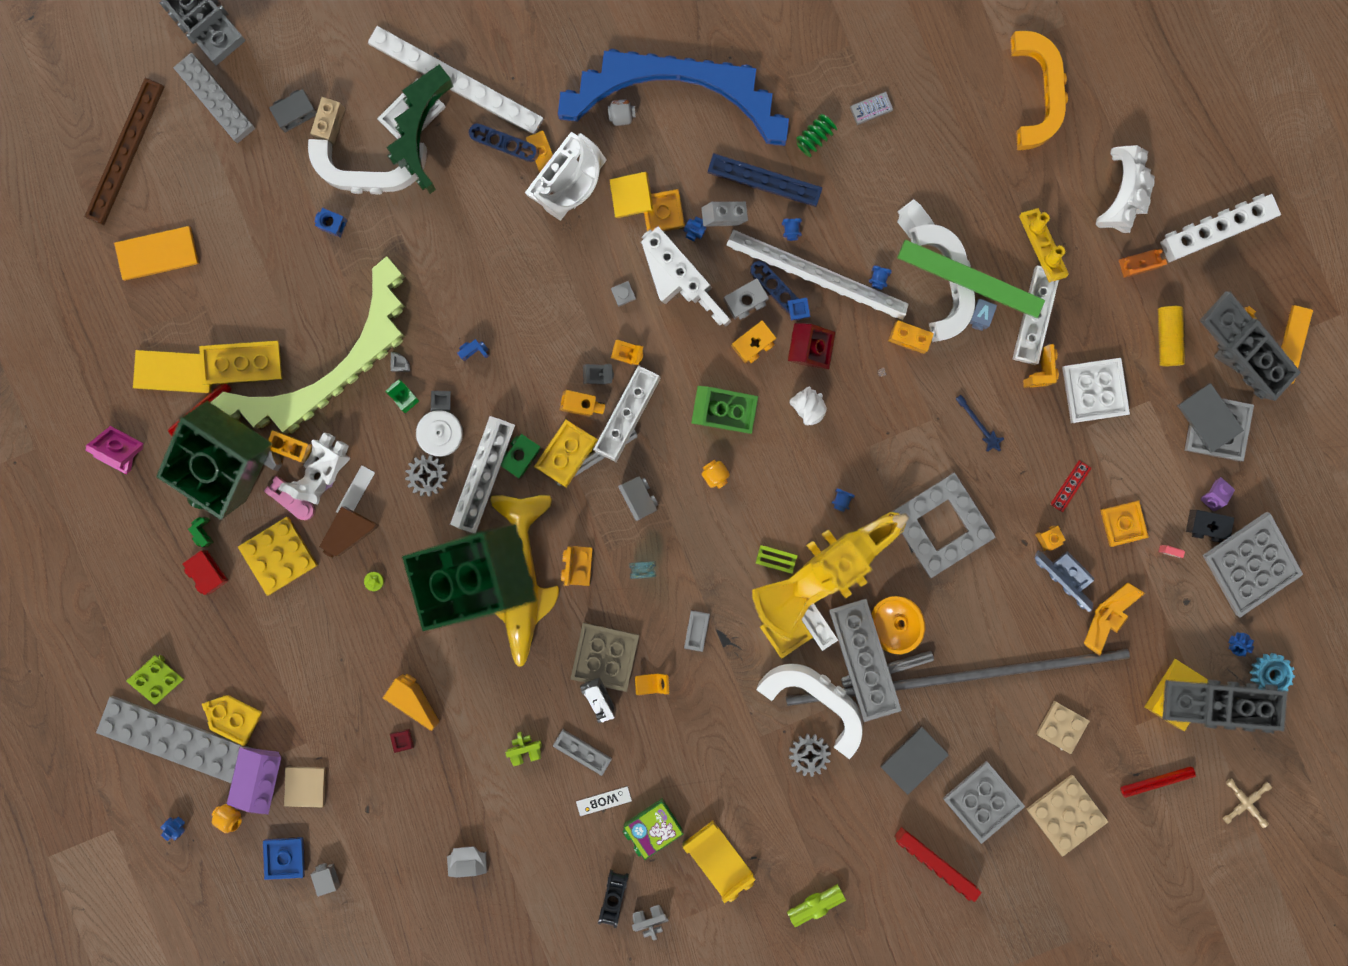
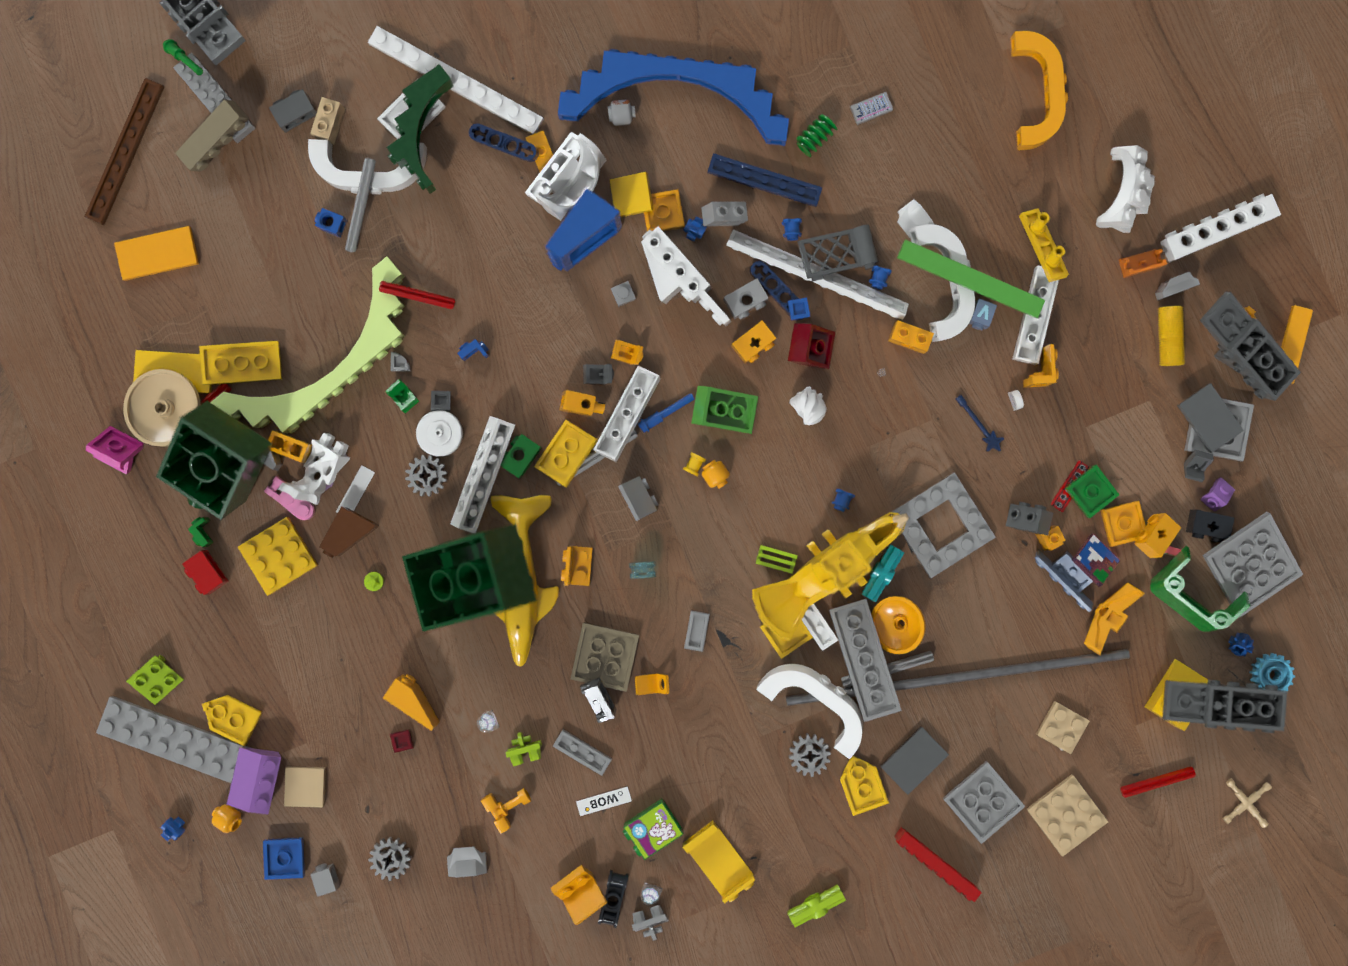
(157, 404): none -> tan dish
(171, 47): none -> green pin
(212, 135): none -> dark tan brick
(360, 204): none -> light grey axle
(382, 856): none -> light grey gear
(417, 295): none -> red axle
(487, 722): none -> clear tile
(500, 810): none -> light orange bar
(579, 894): none -> light orange bracket
(583, 231): none -> blue windscreen
(650, 894): none -> tile
(658, 417): none -> blue pin
(694, 464): none -> yellow bush
(860, 243): none -> dark grey piece
(862, 786): none -> yellow tile
(882, 573): none -> teal piece
(1016, 399): none -> white tile
(1029, 519): none -> dark grey brick
(1092, 491): none -> green plate
(1096, 390): white plate -> none
(1096, 560): none -> tile
(1157, 535): none -> light orange brick
(1169, 587): none -> green windscreen
(1176, 285): none -> light grey slope
(1197, 464): none -> dark grey bracket

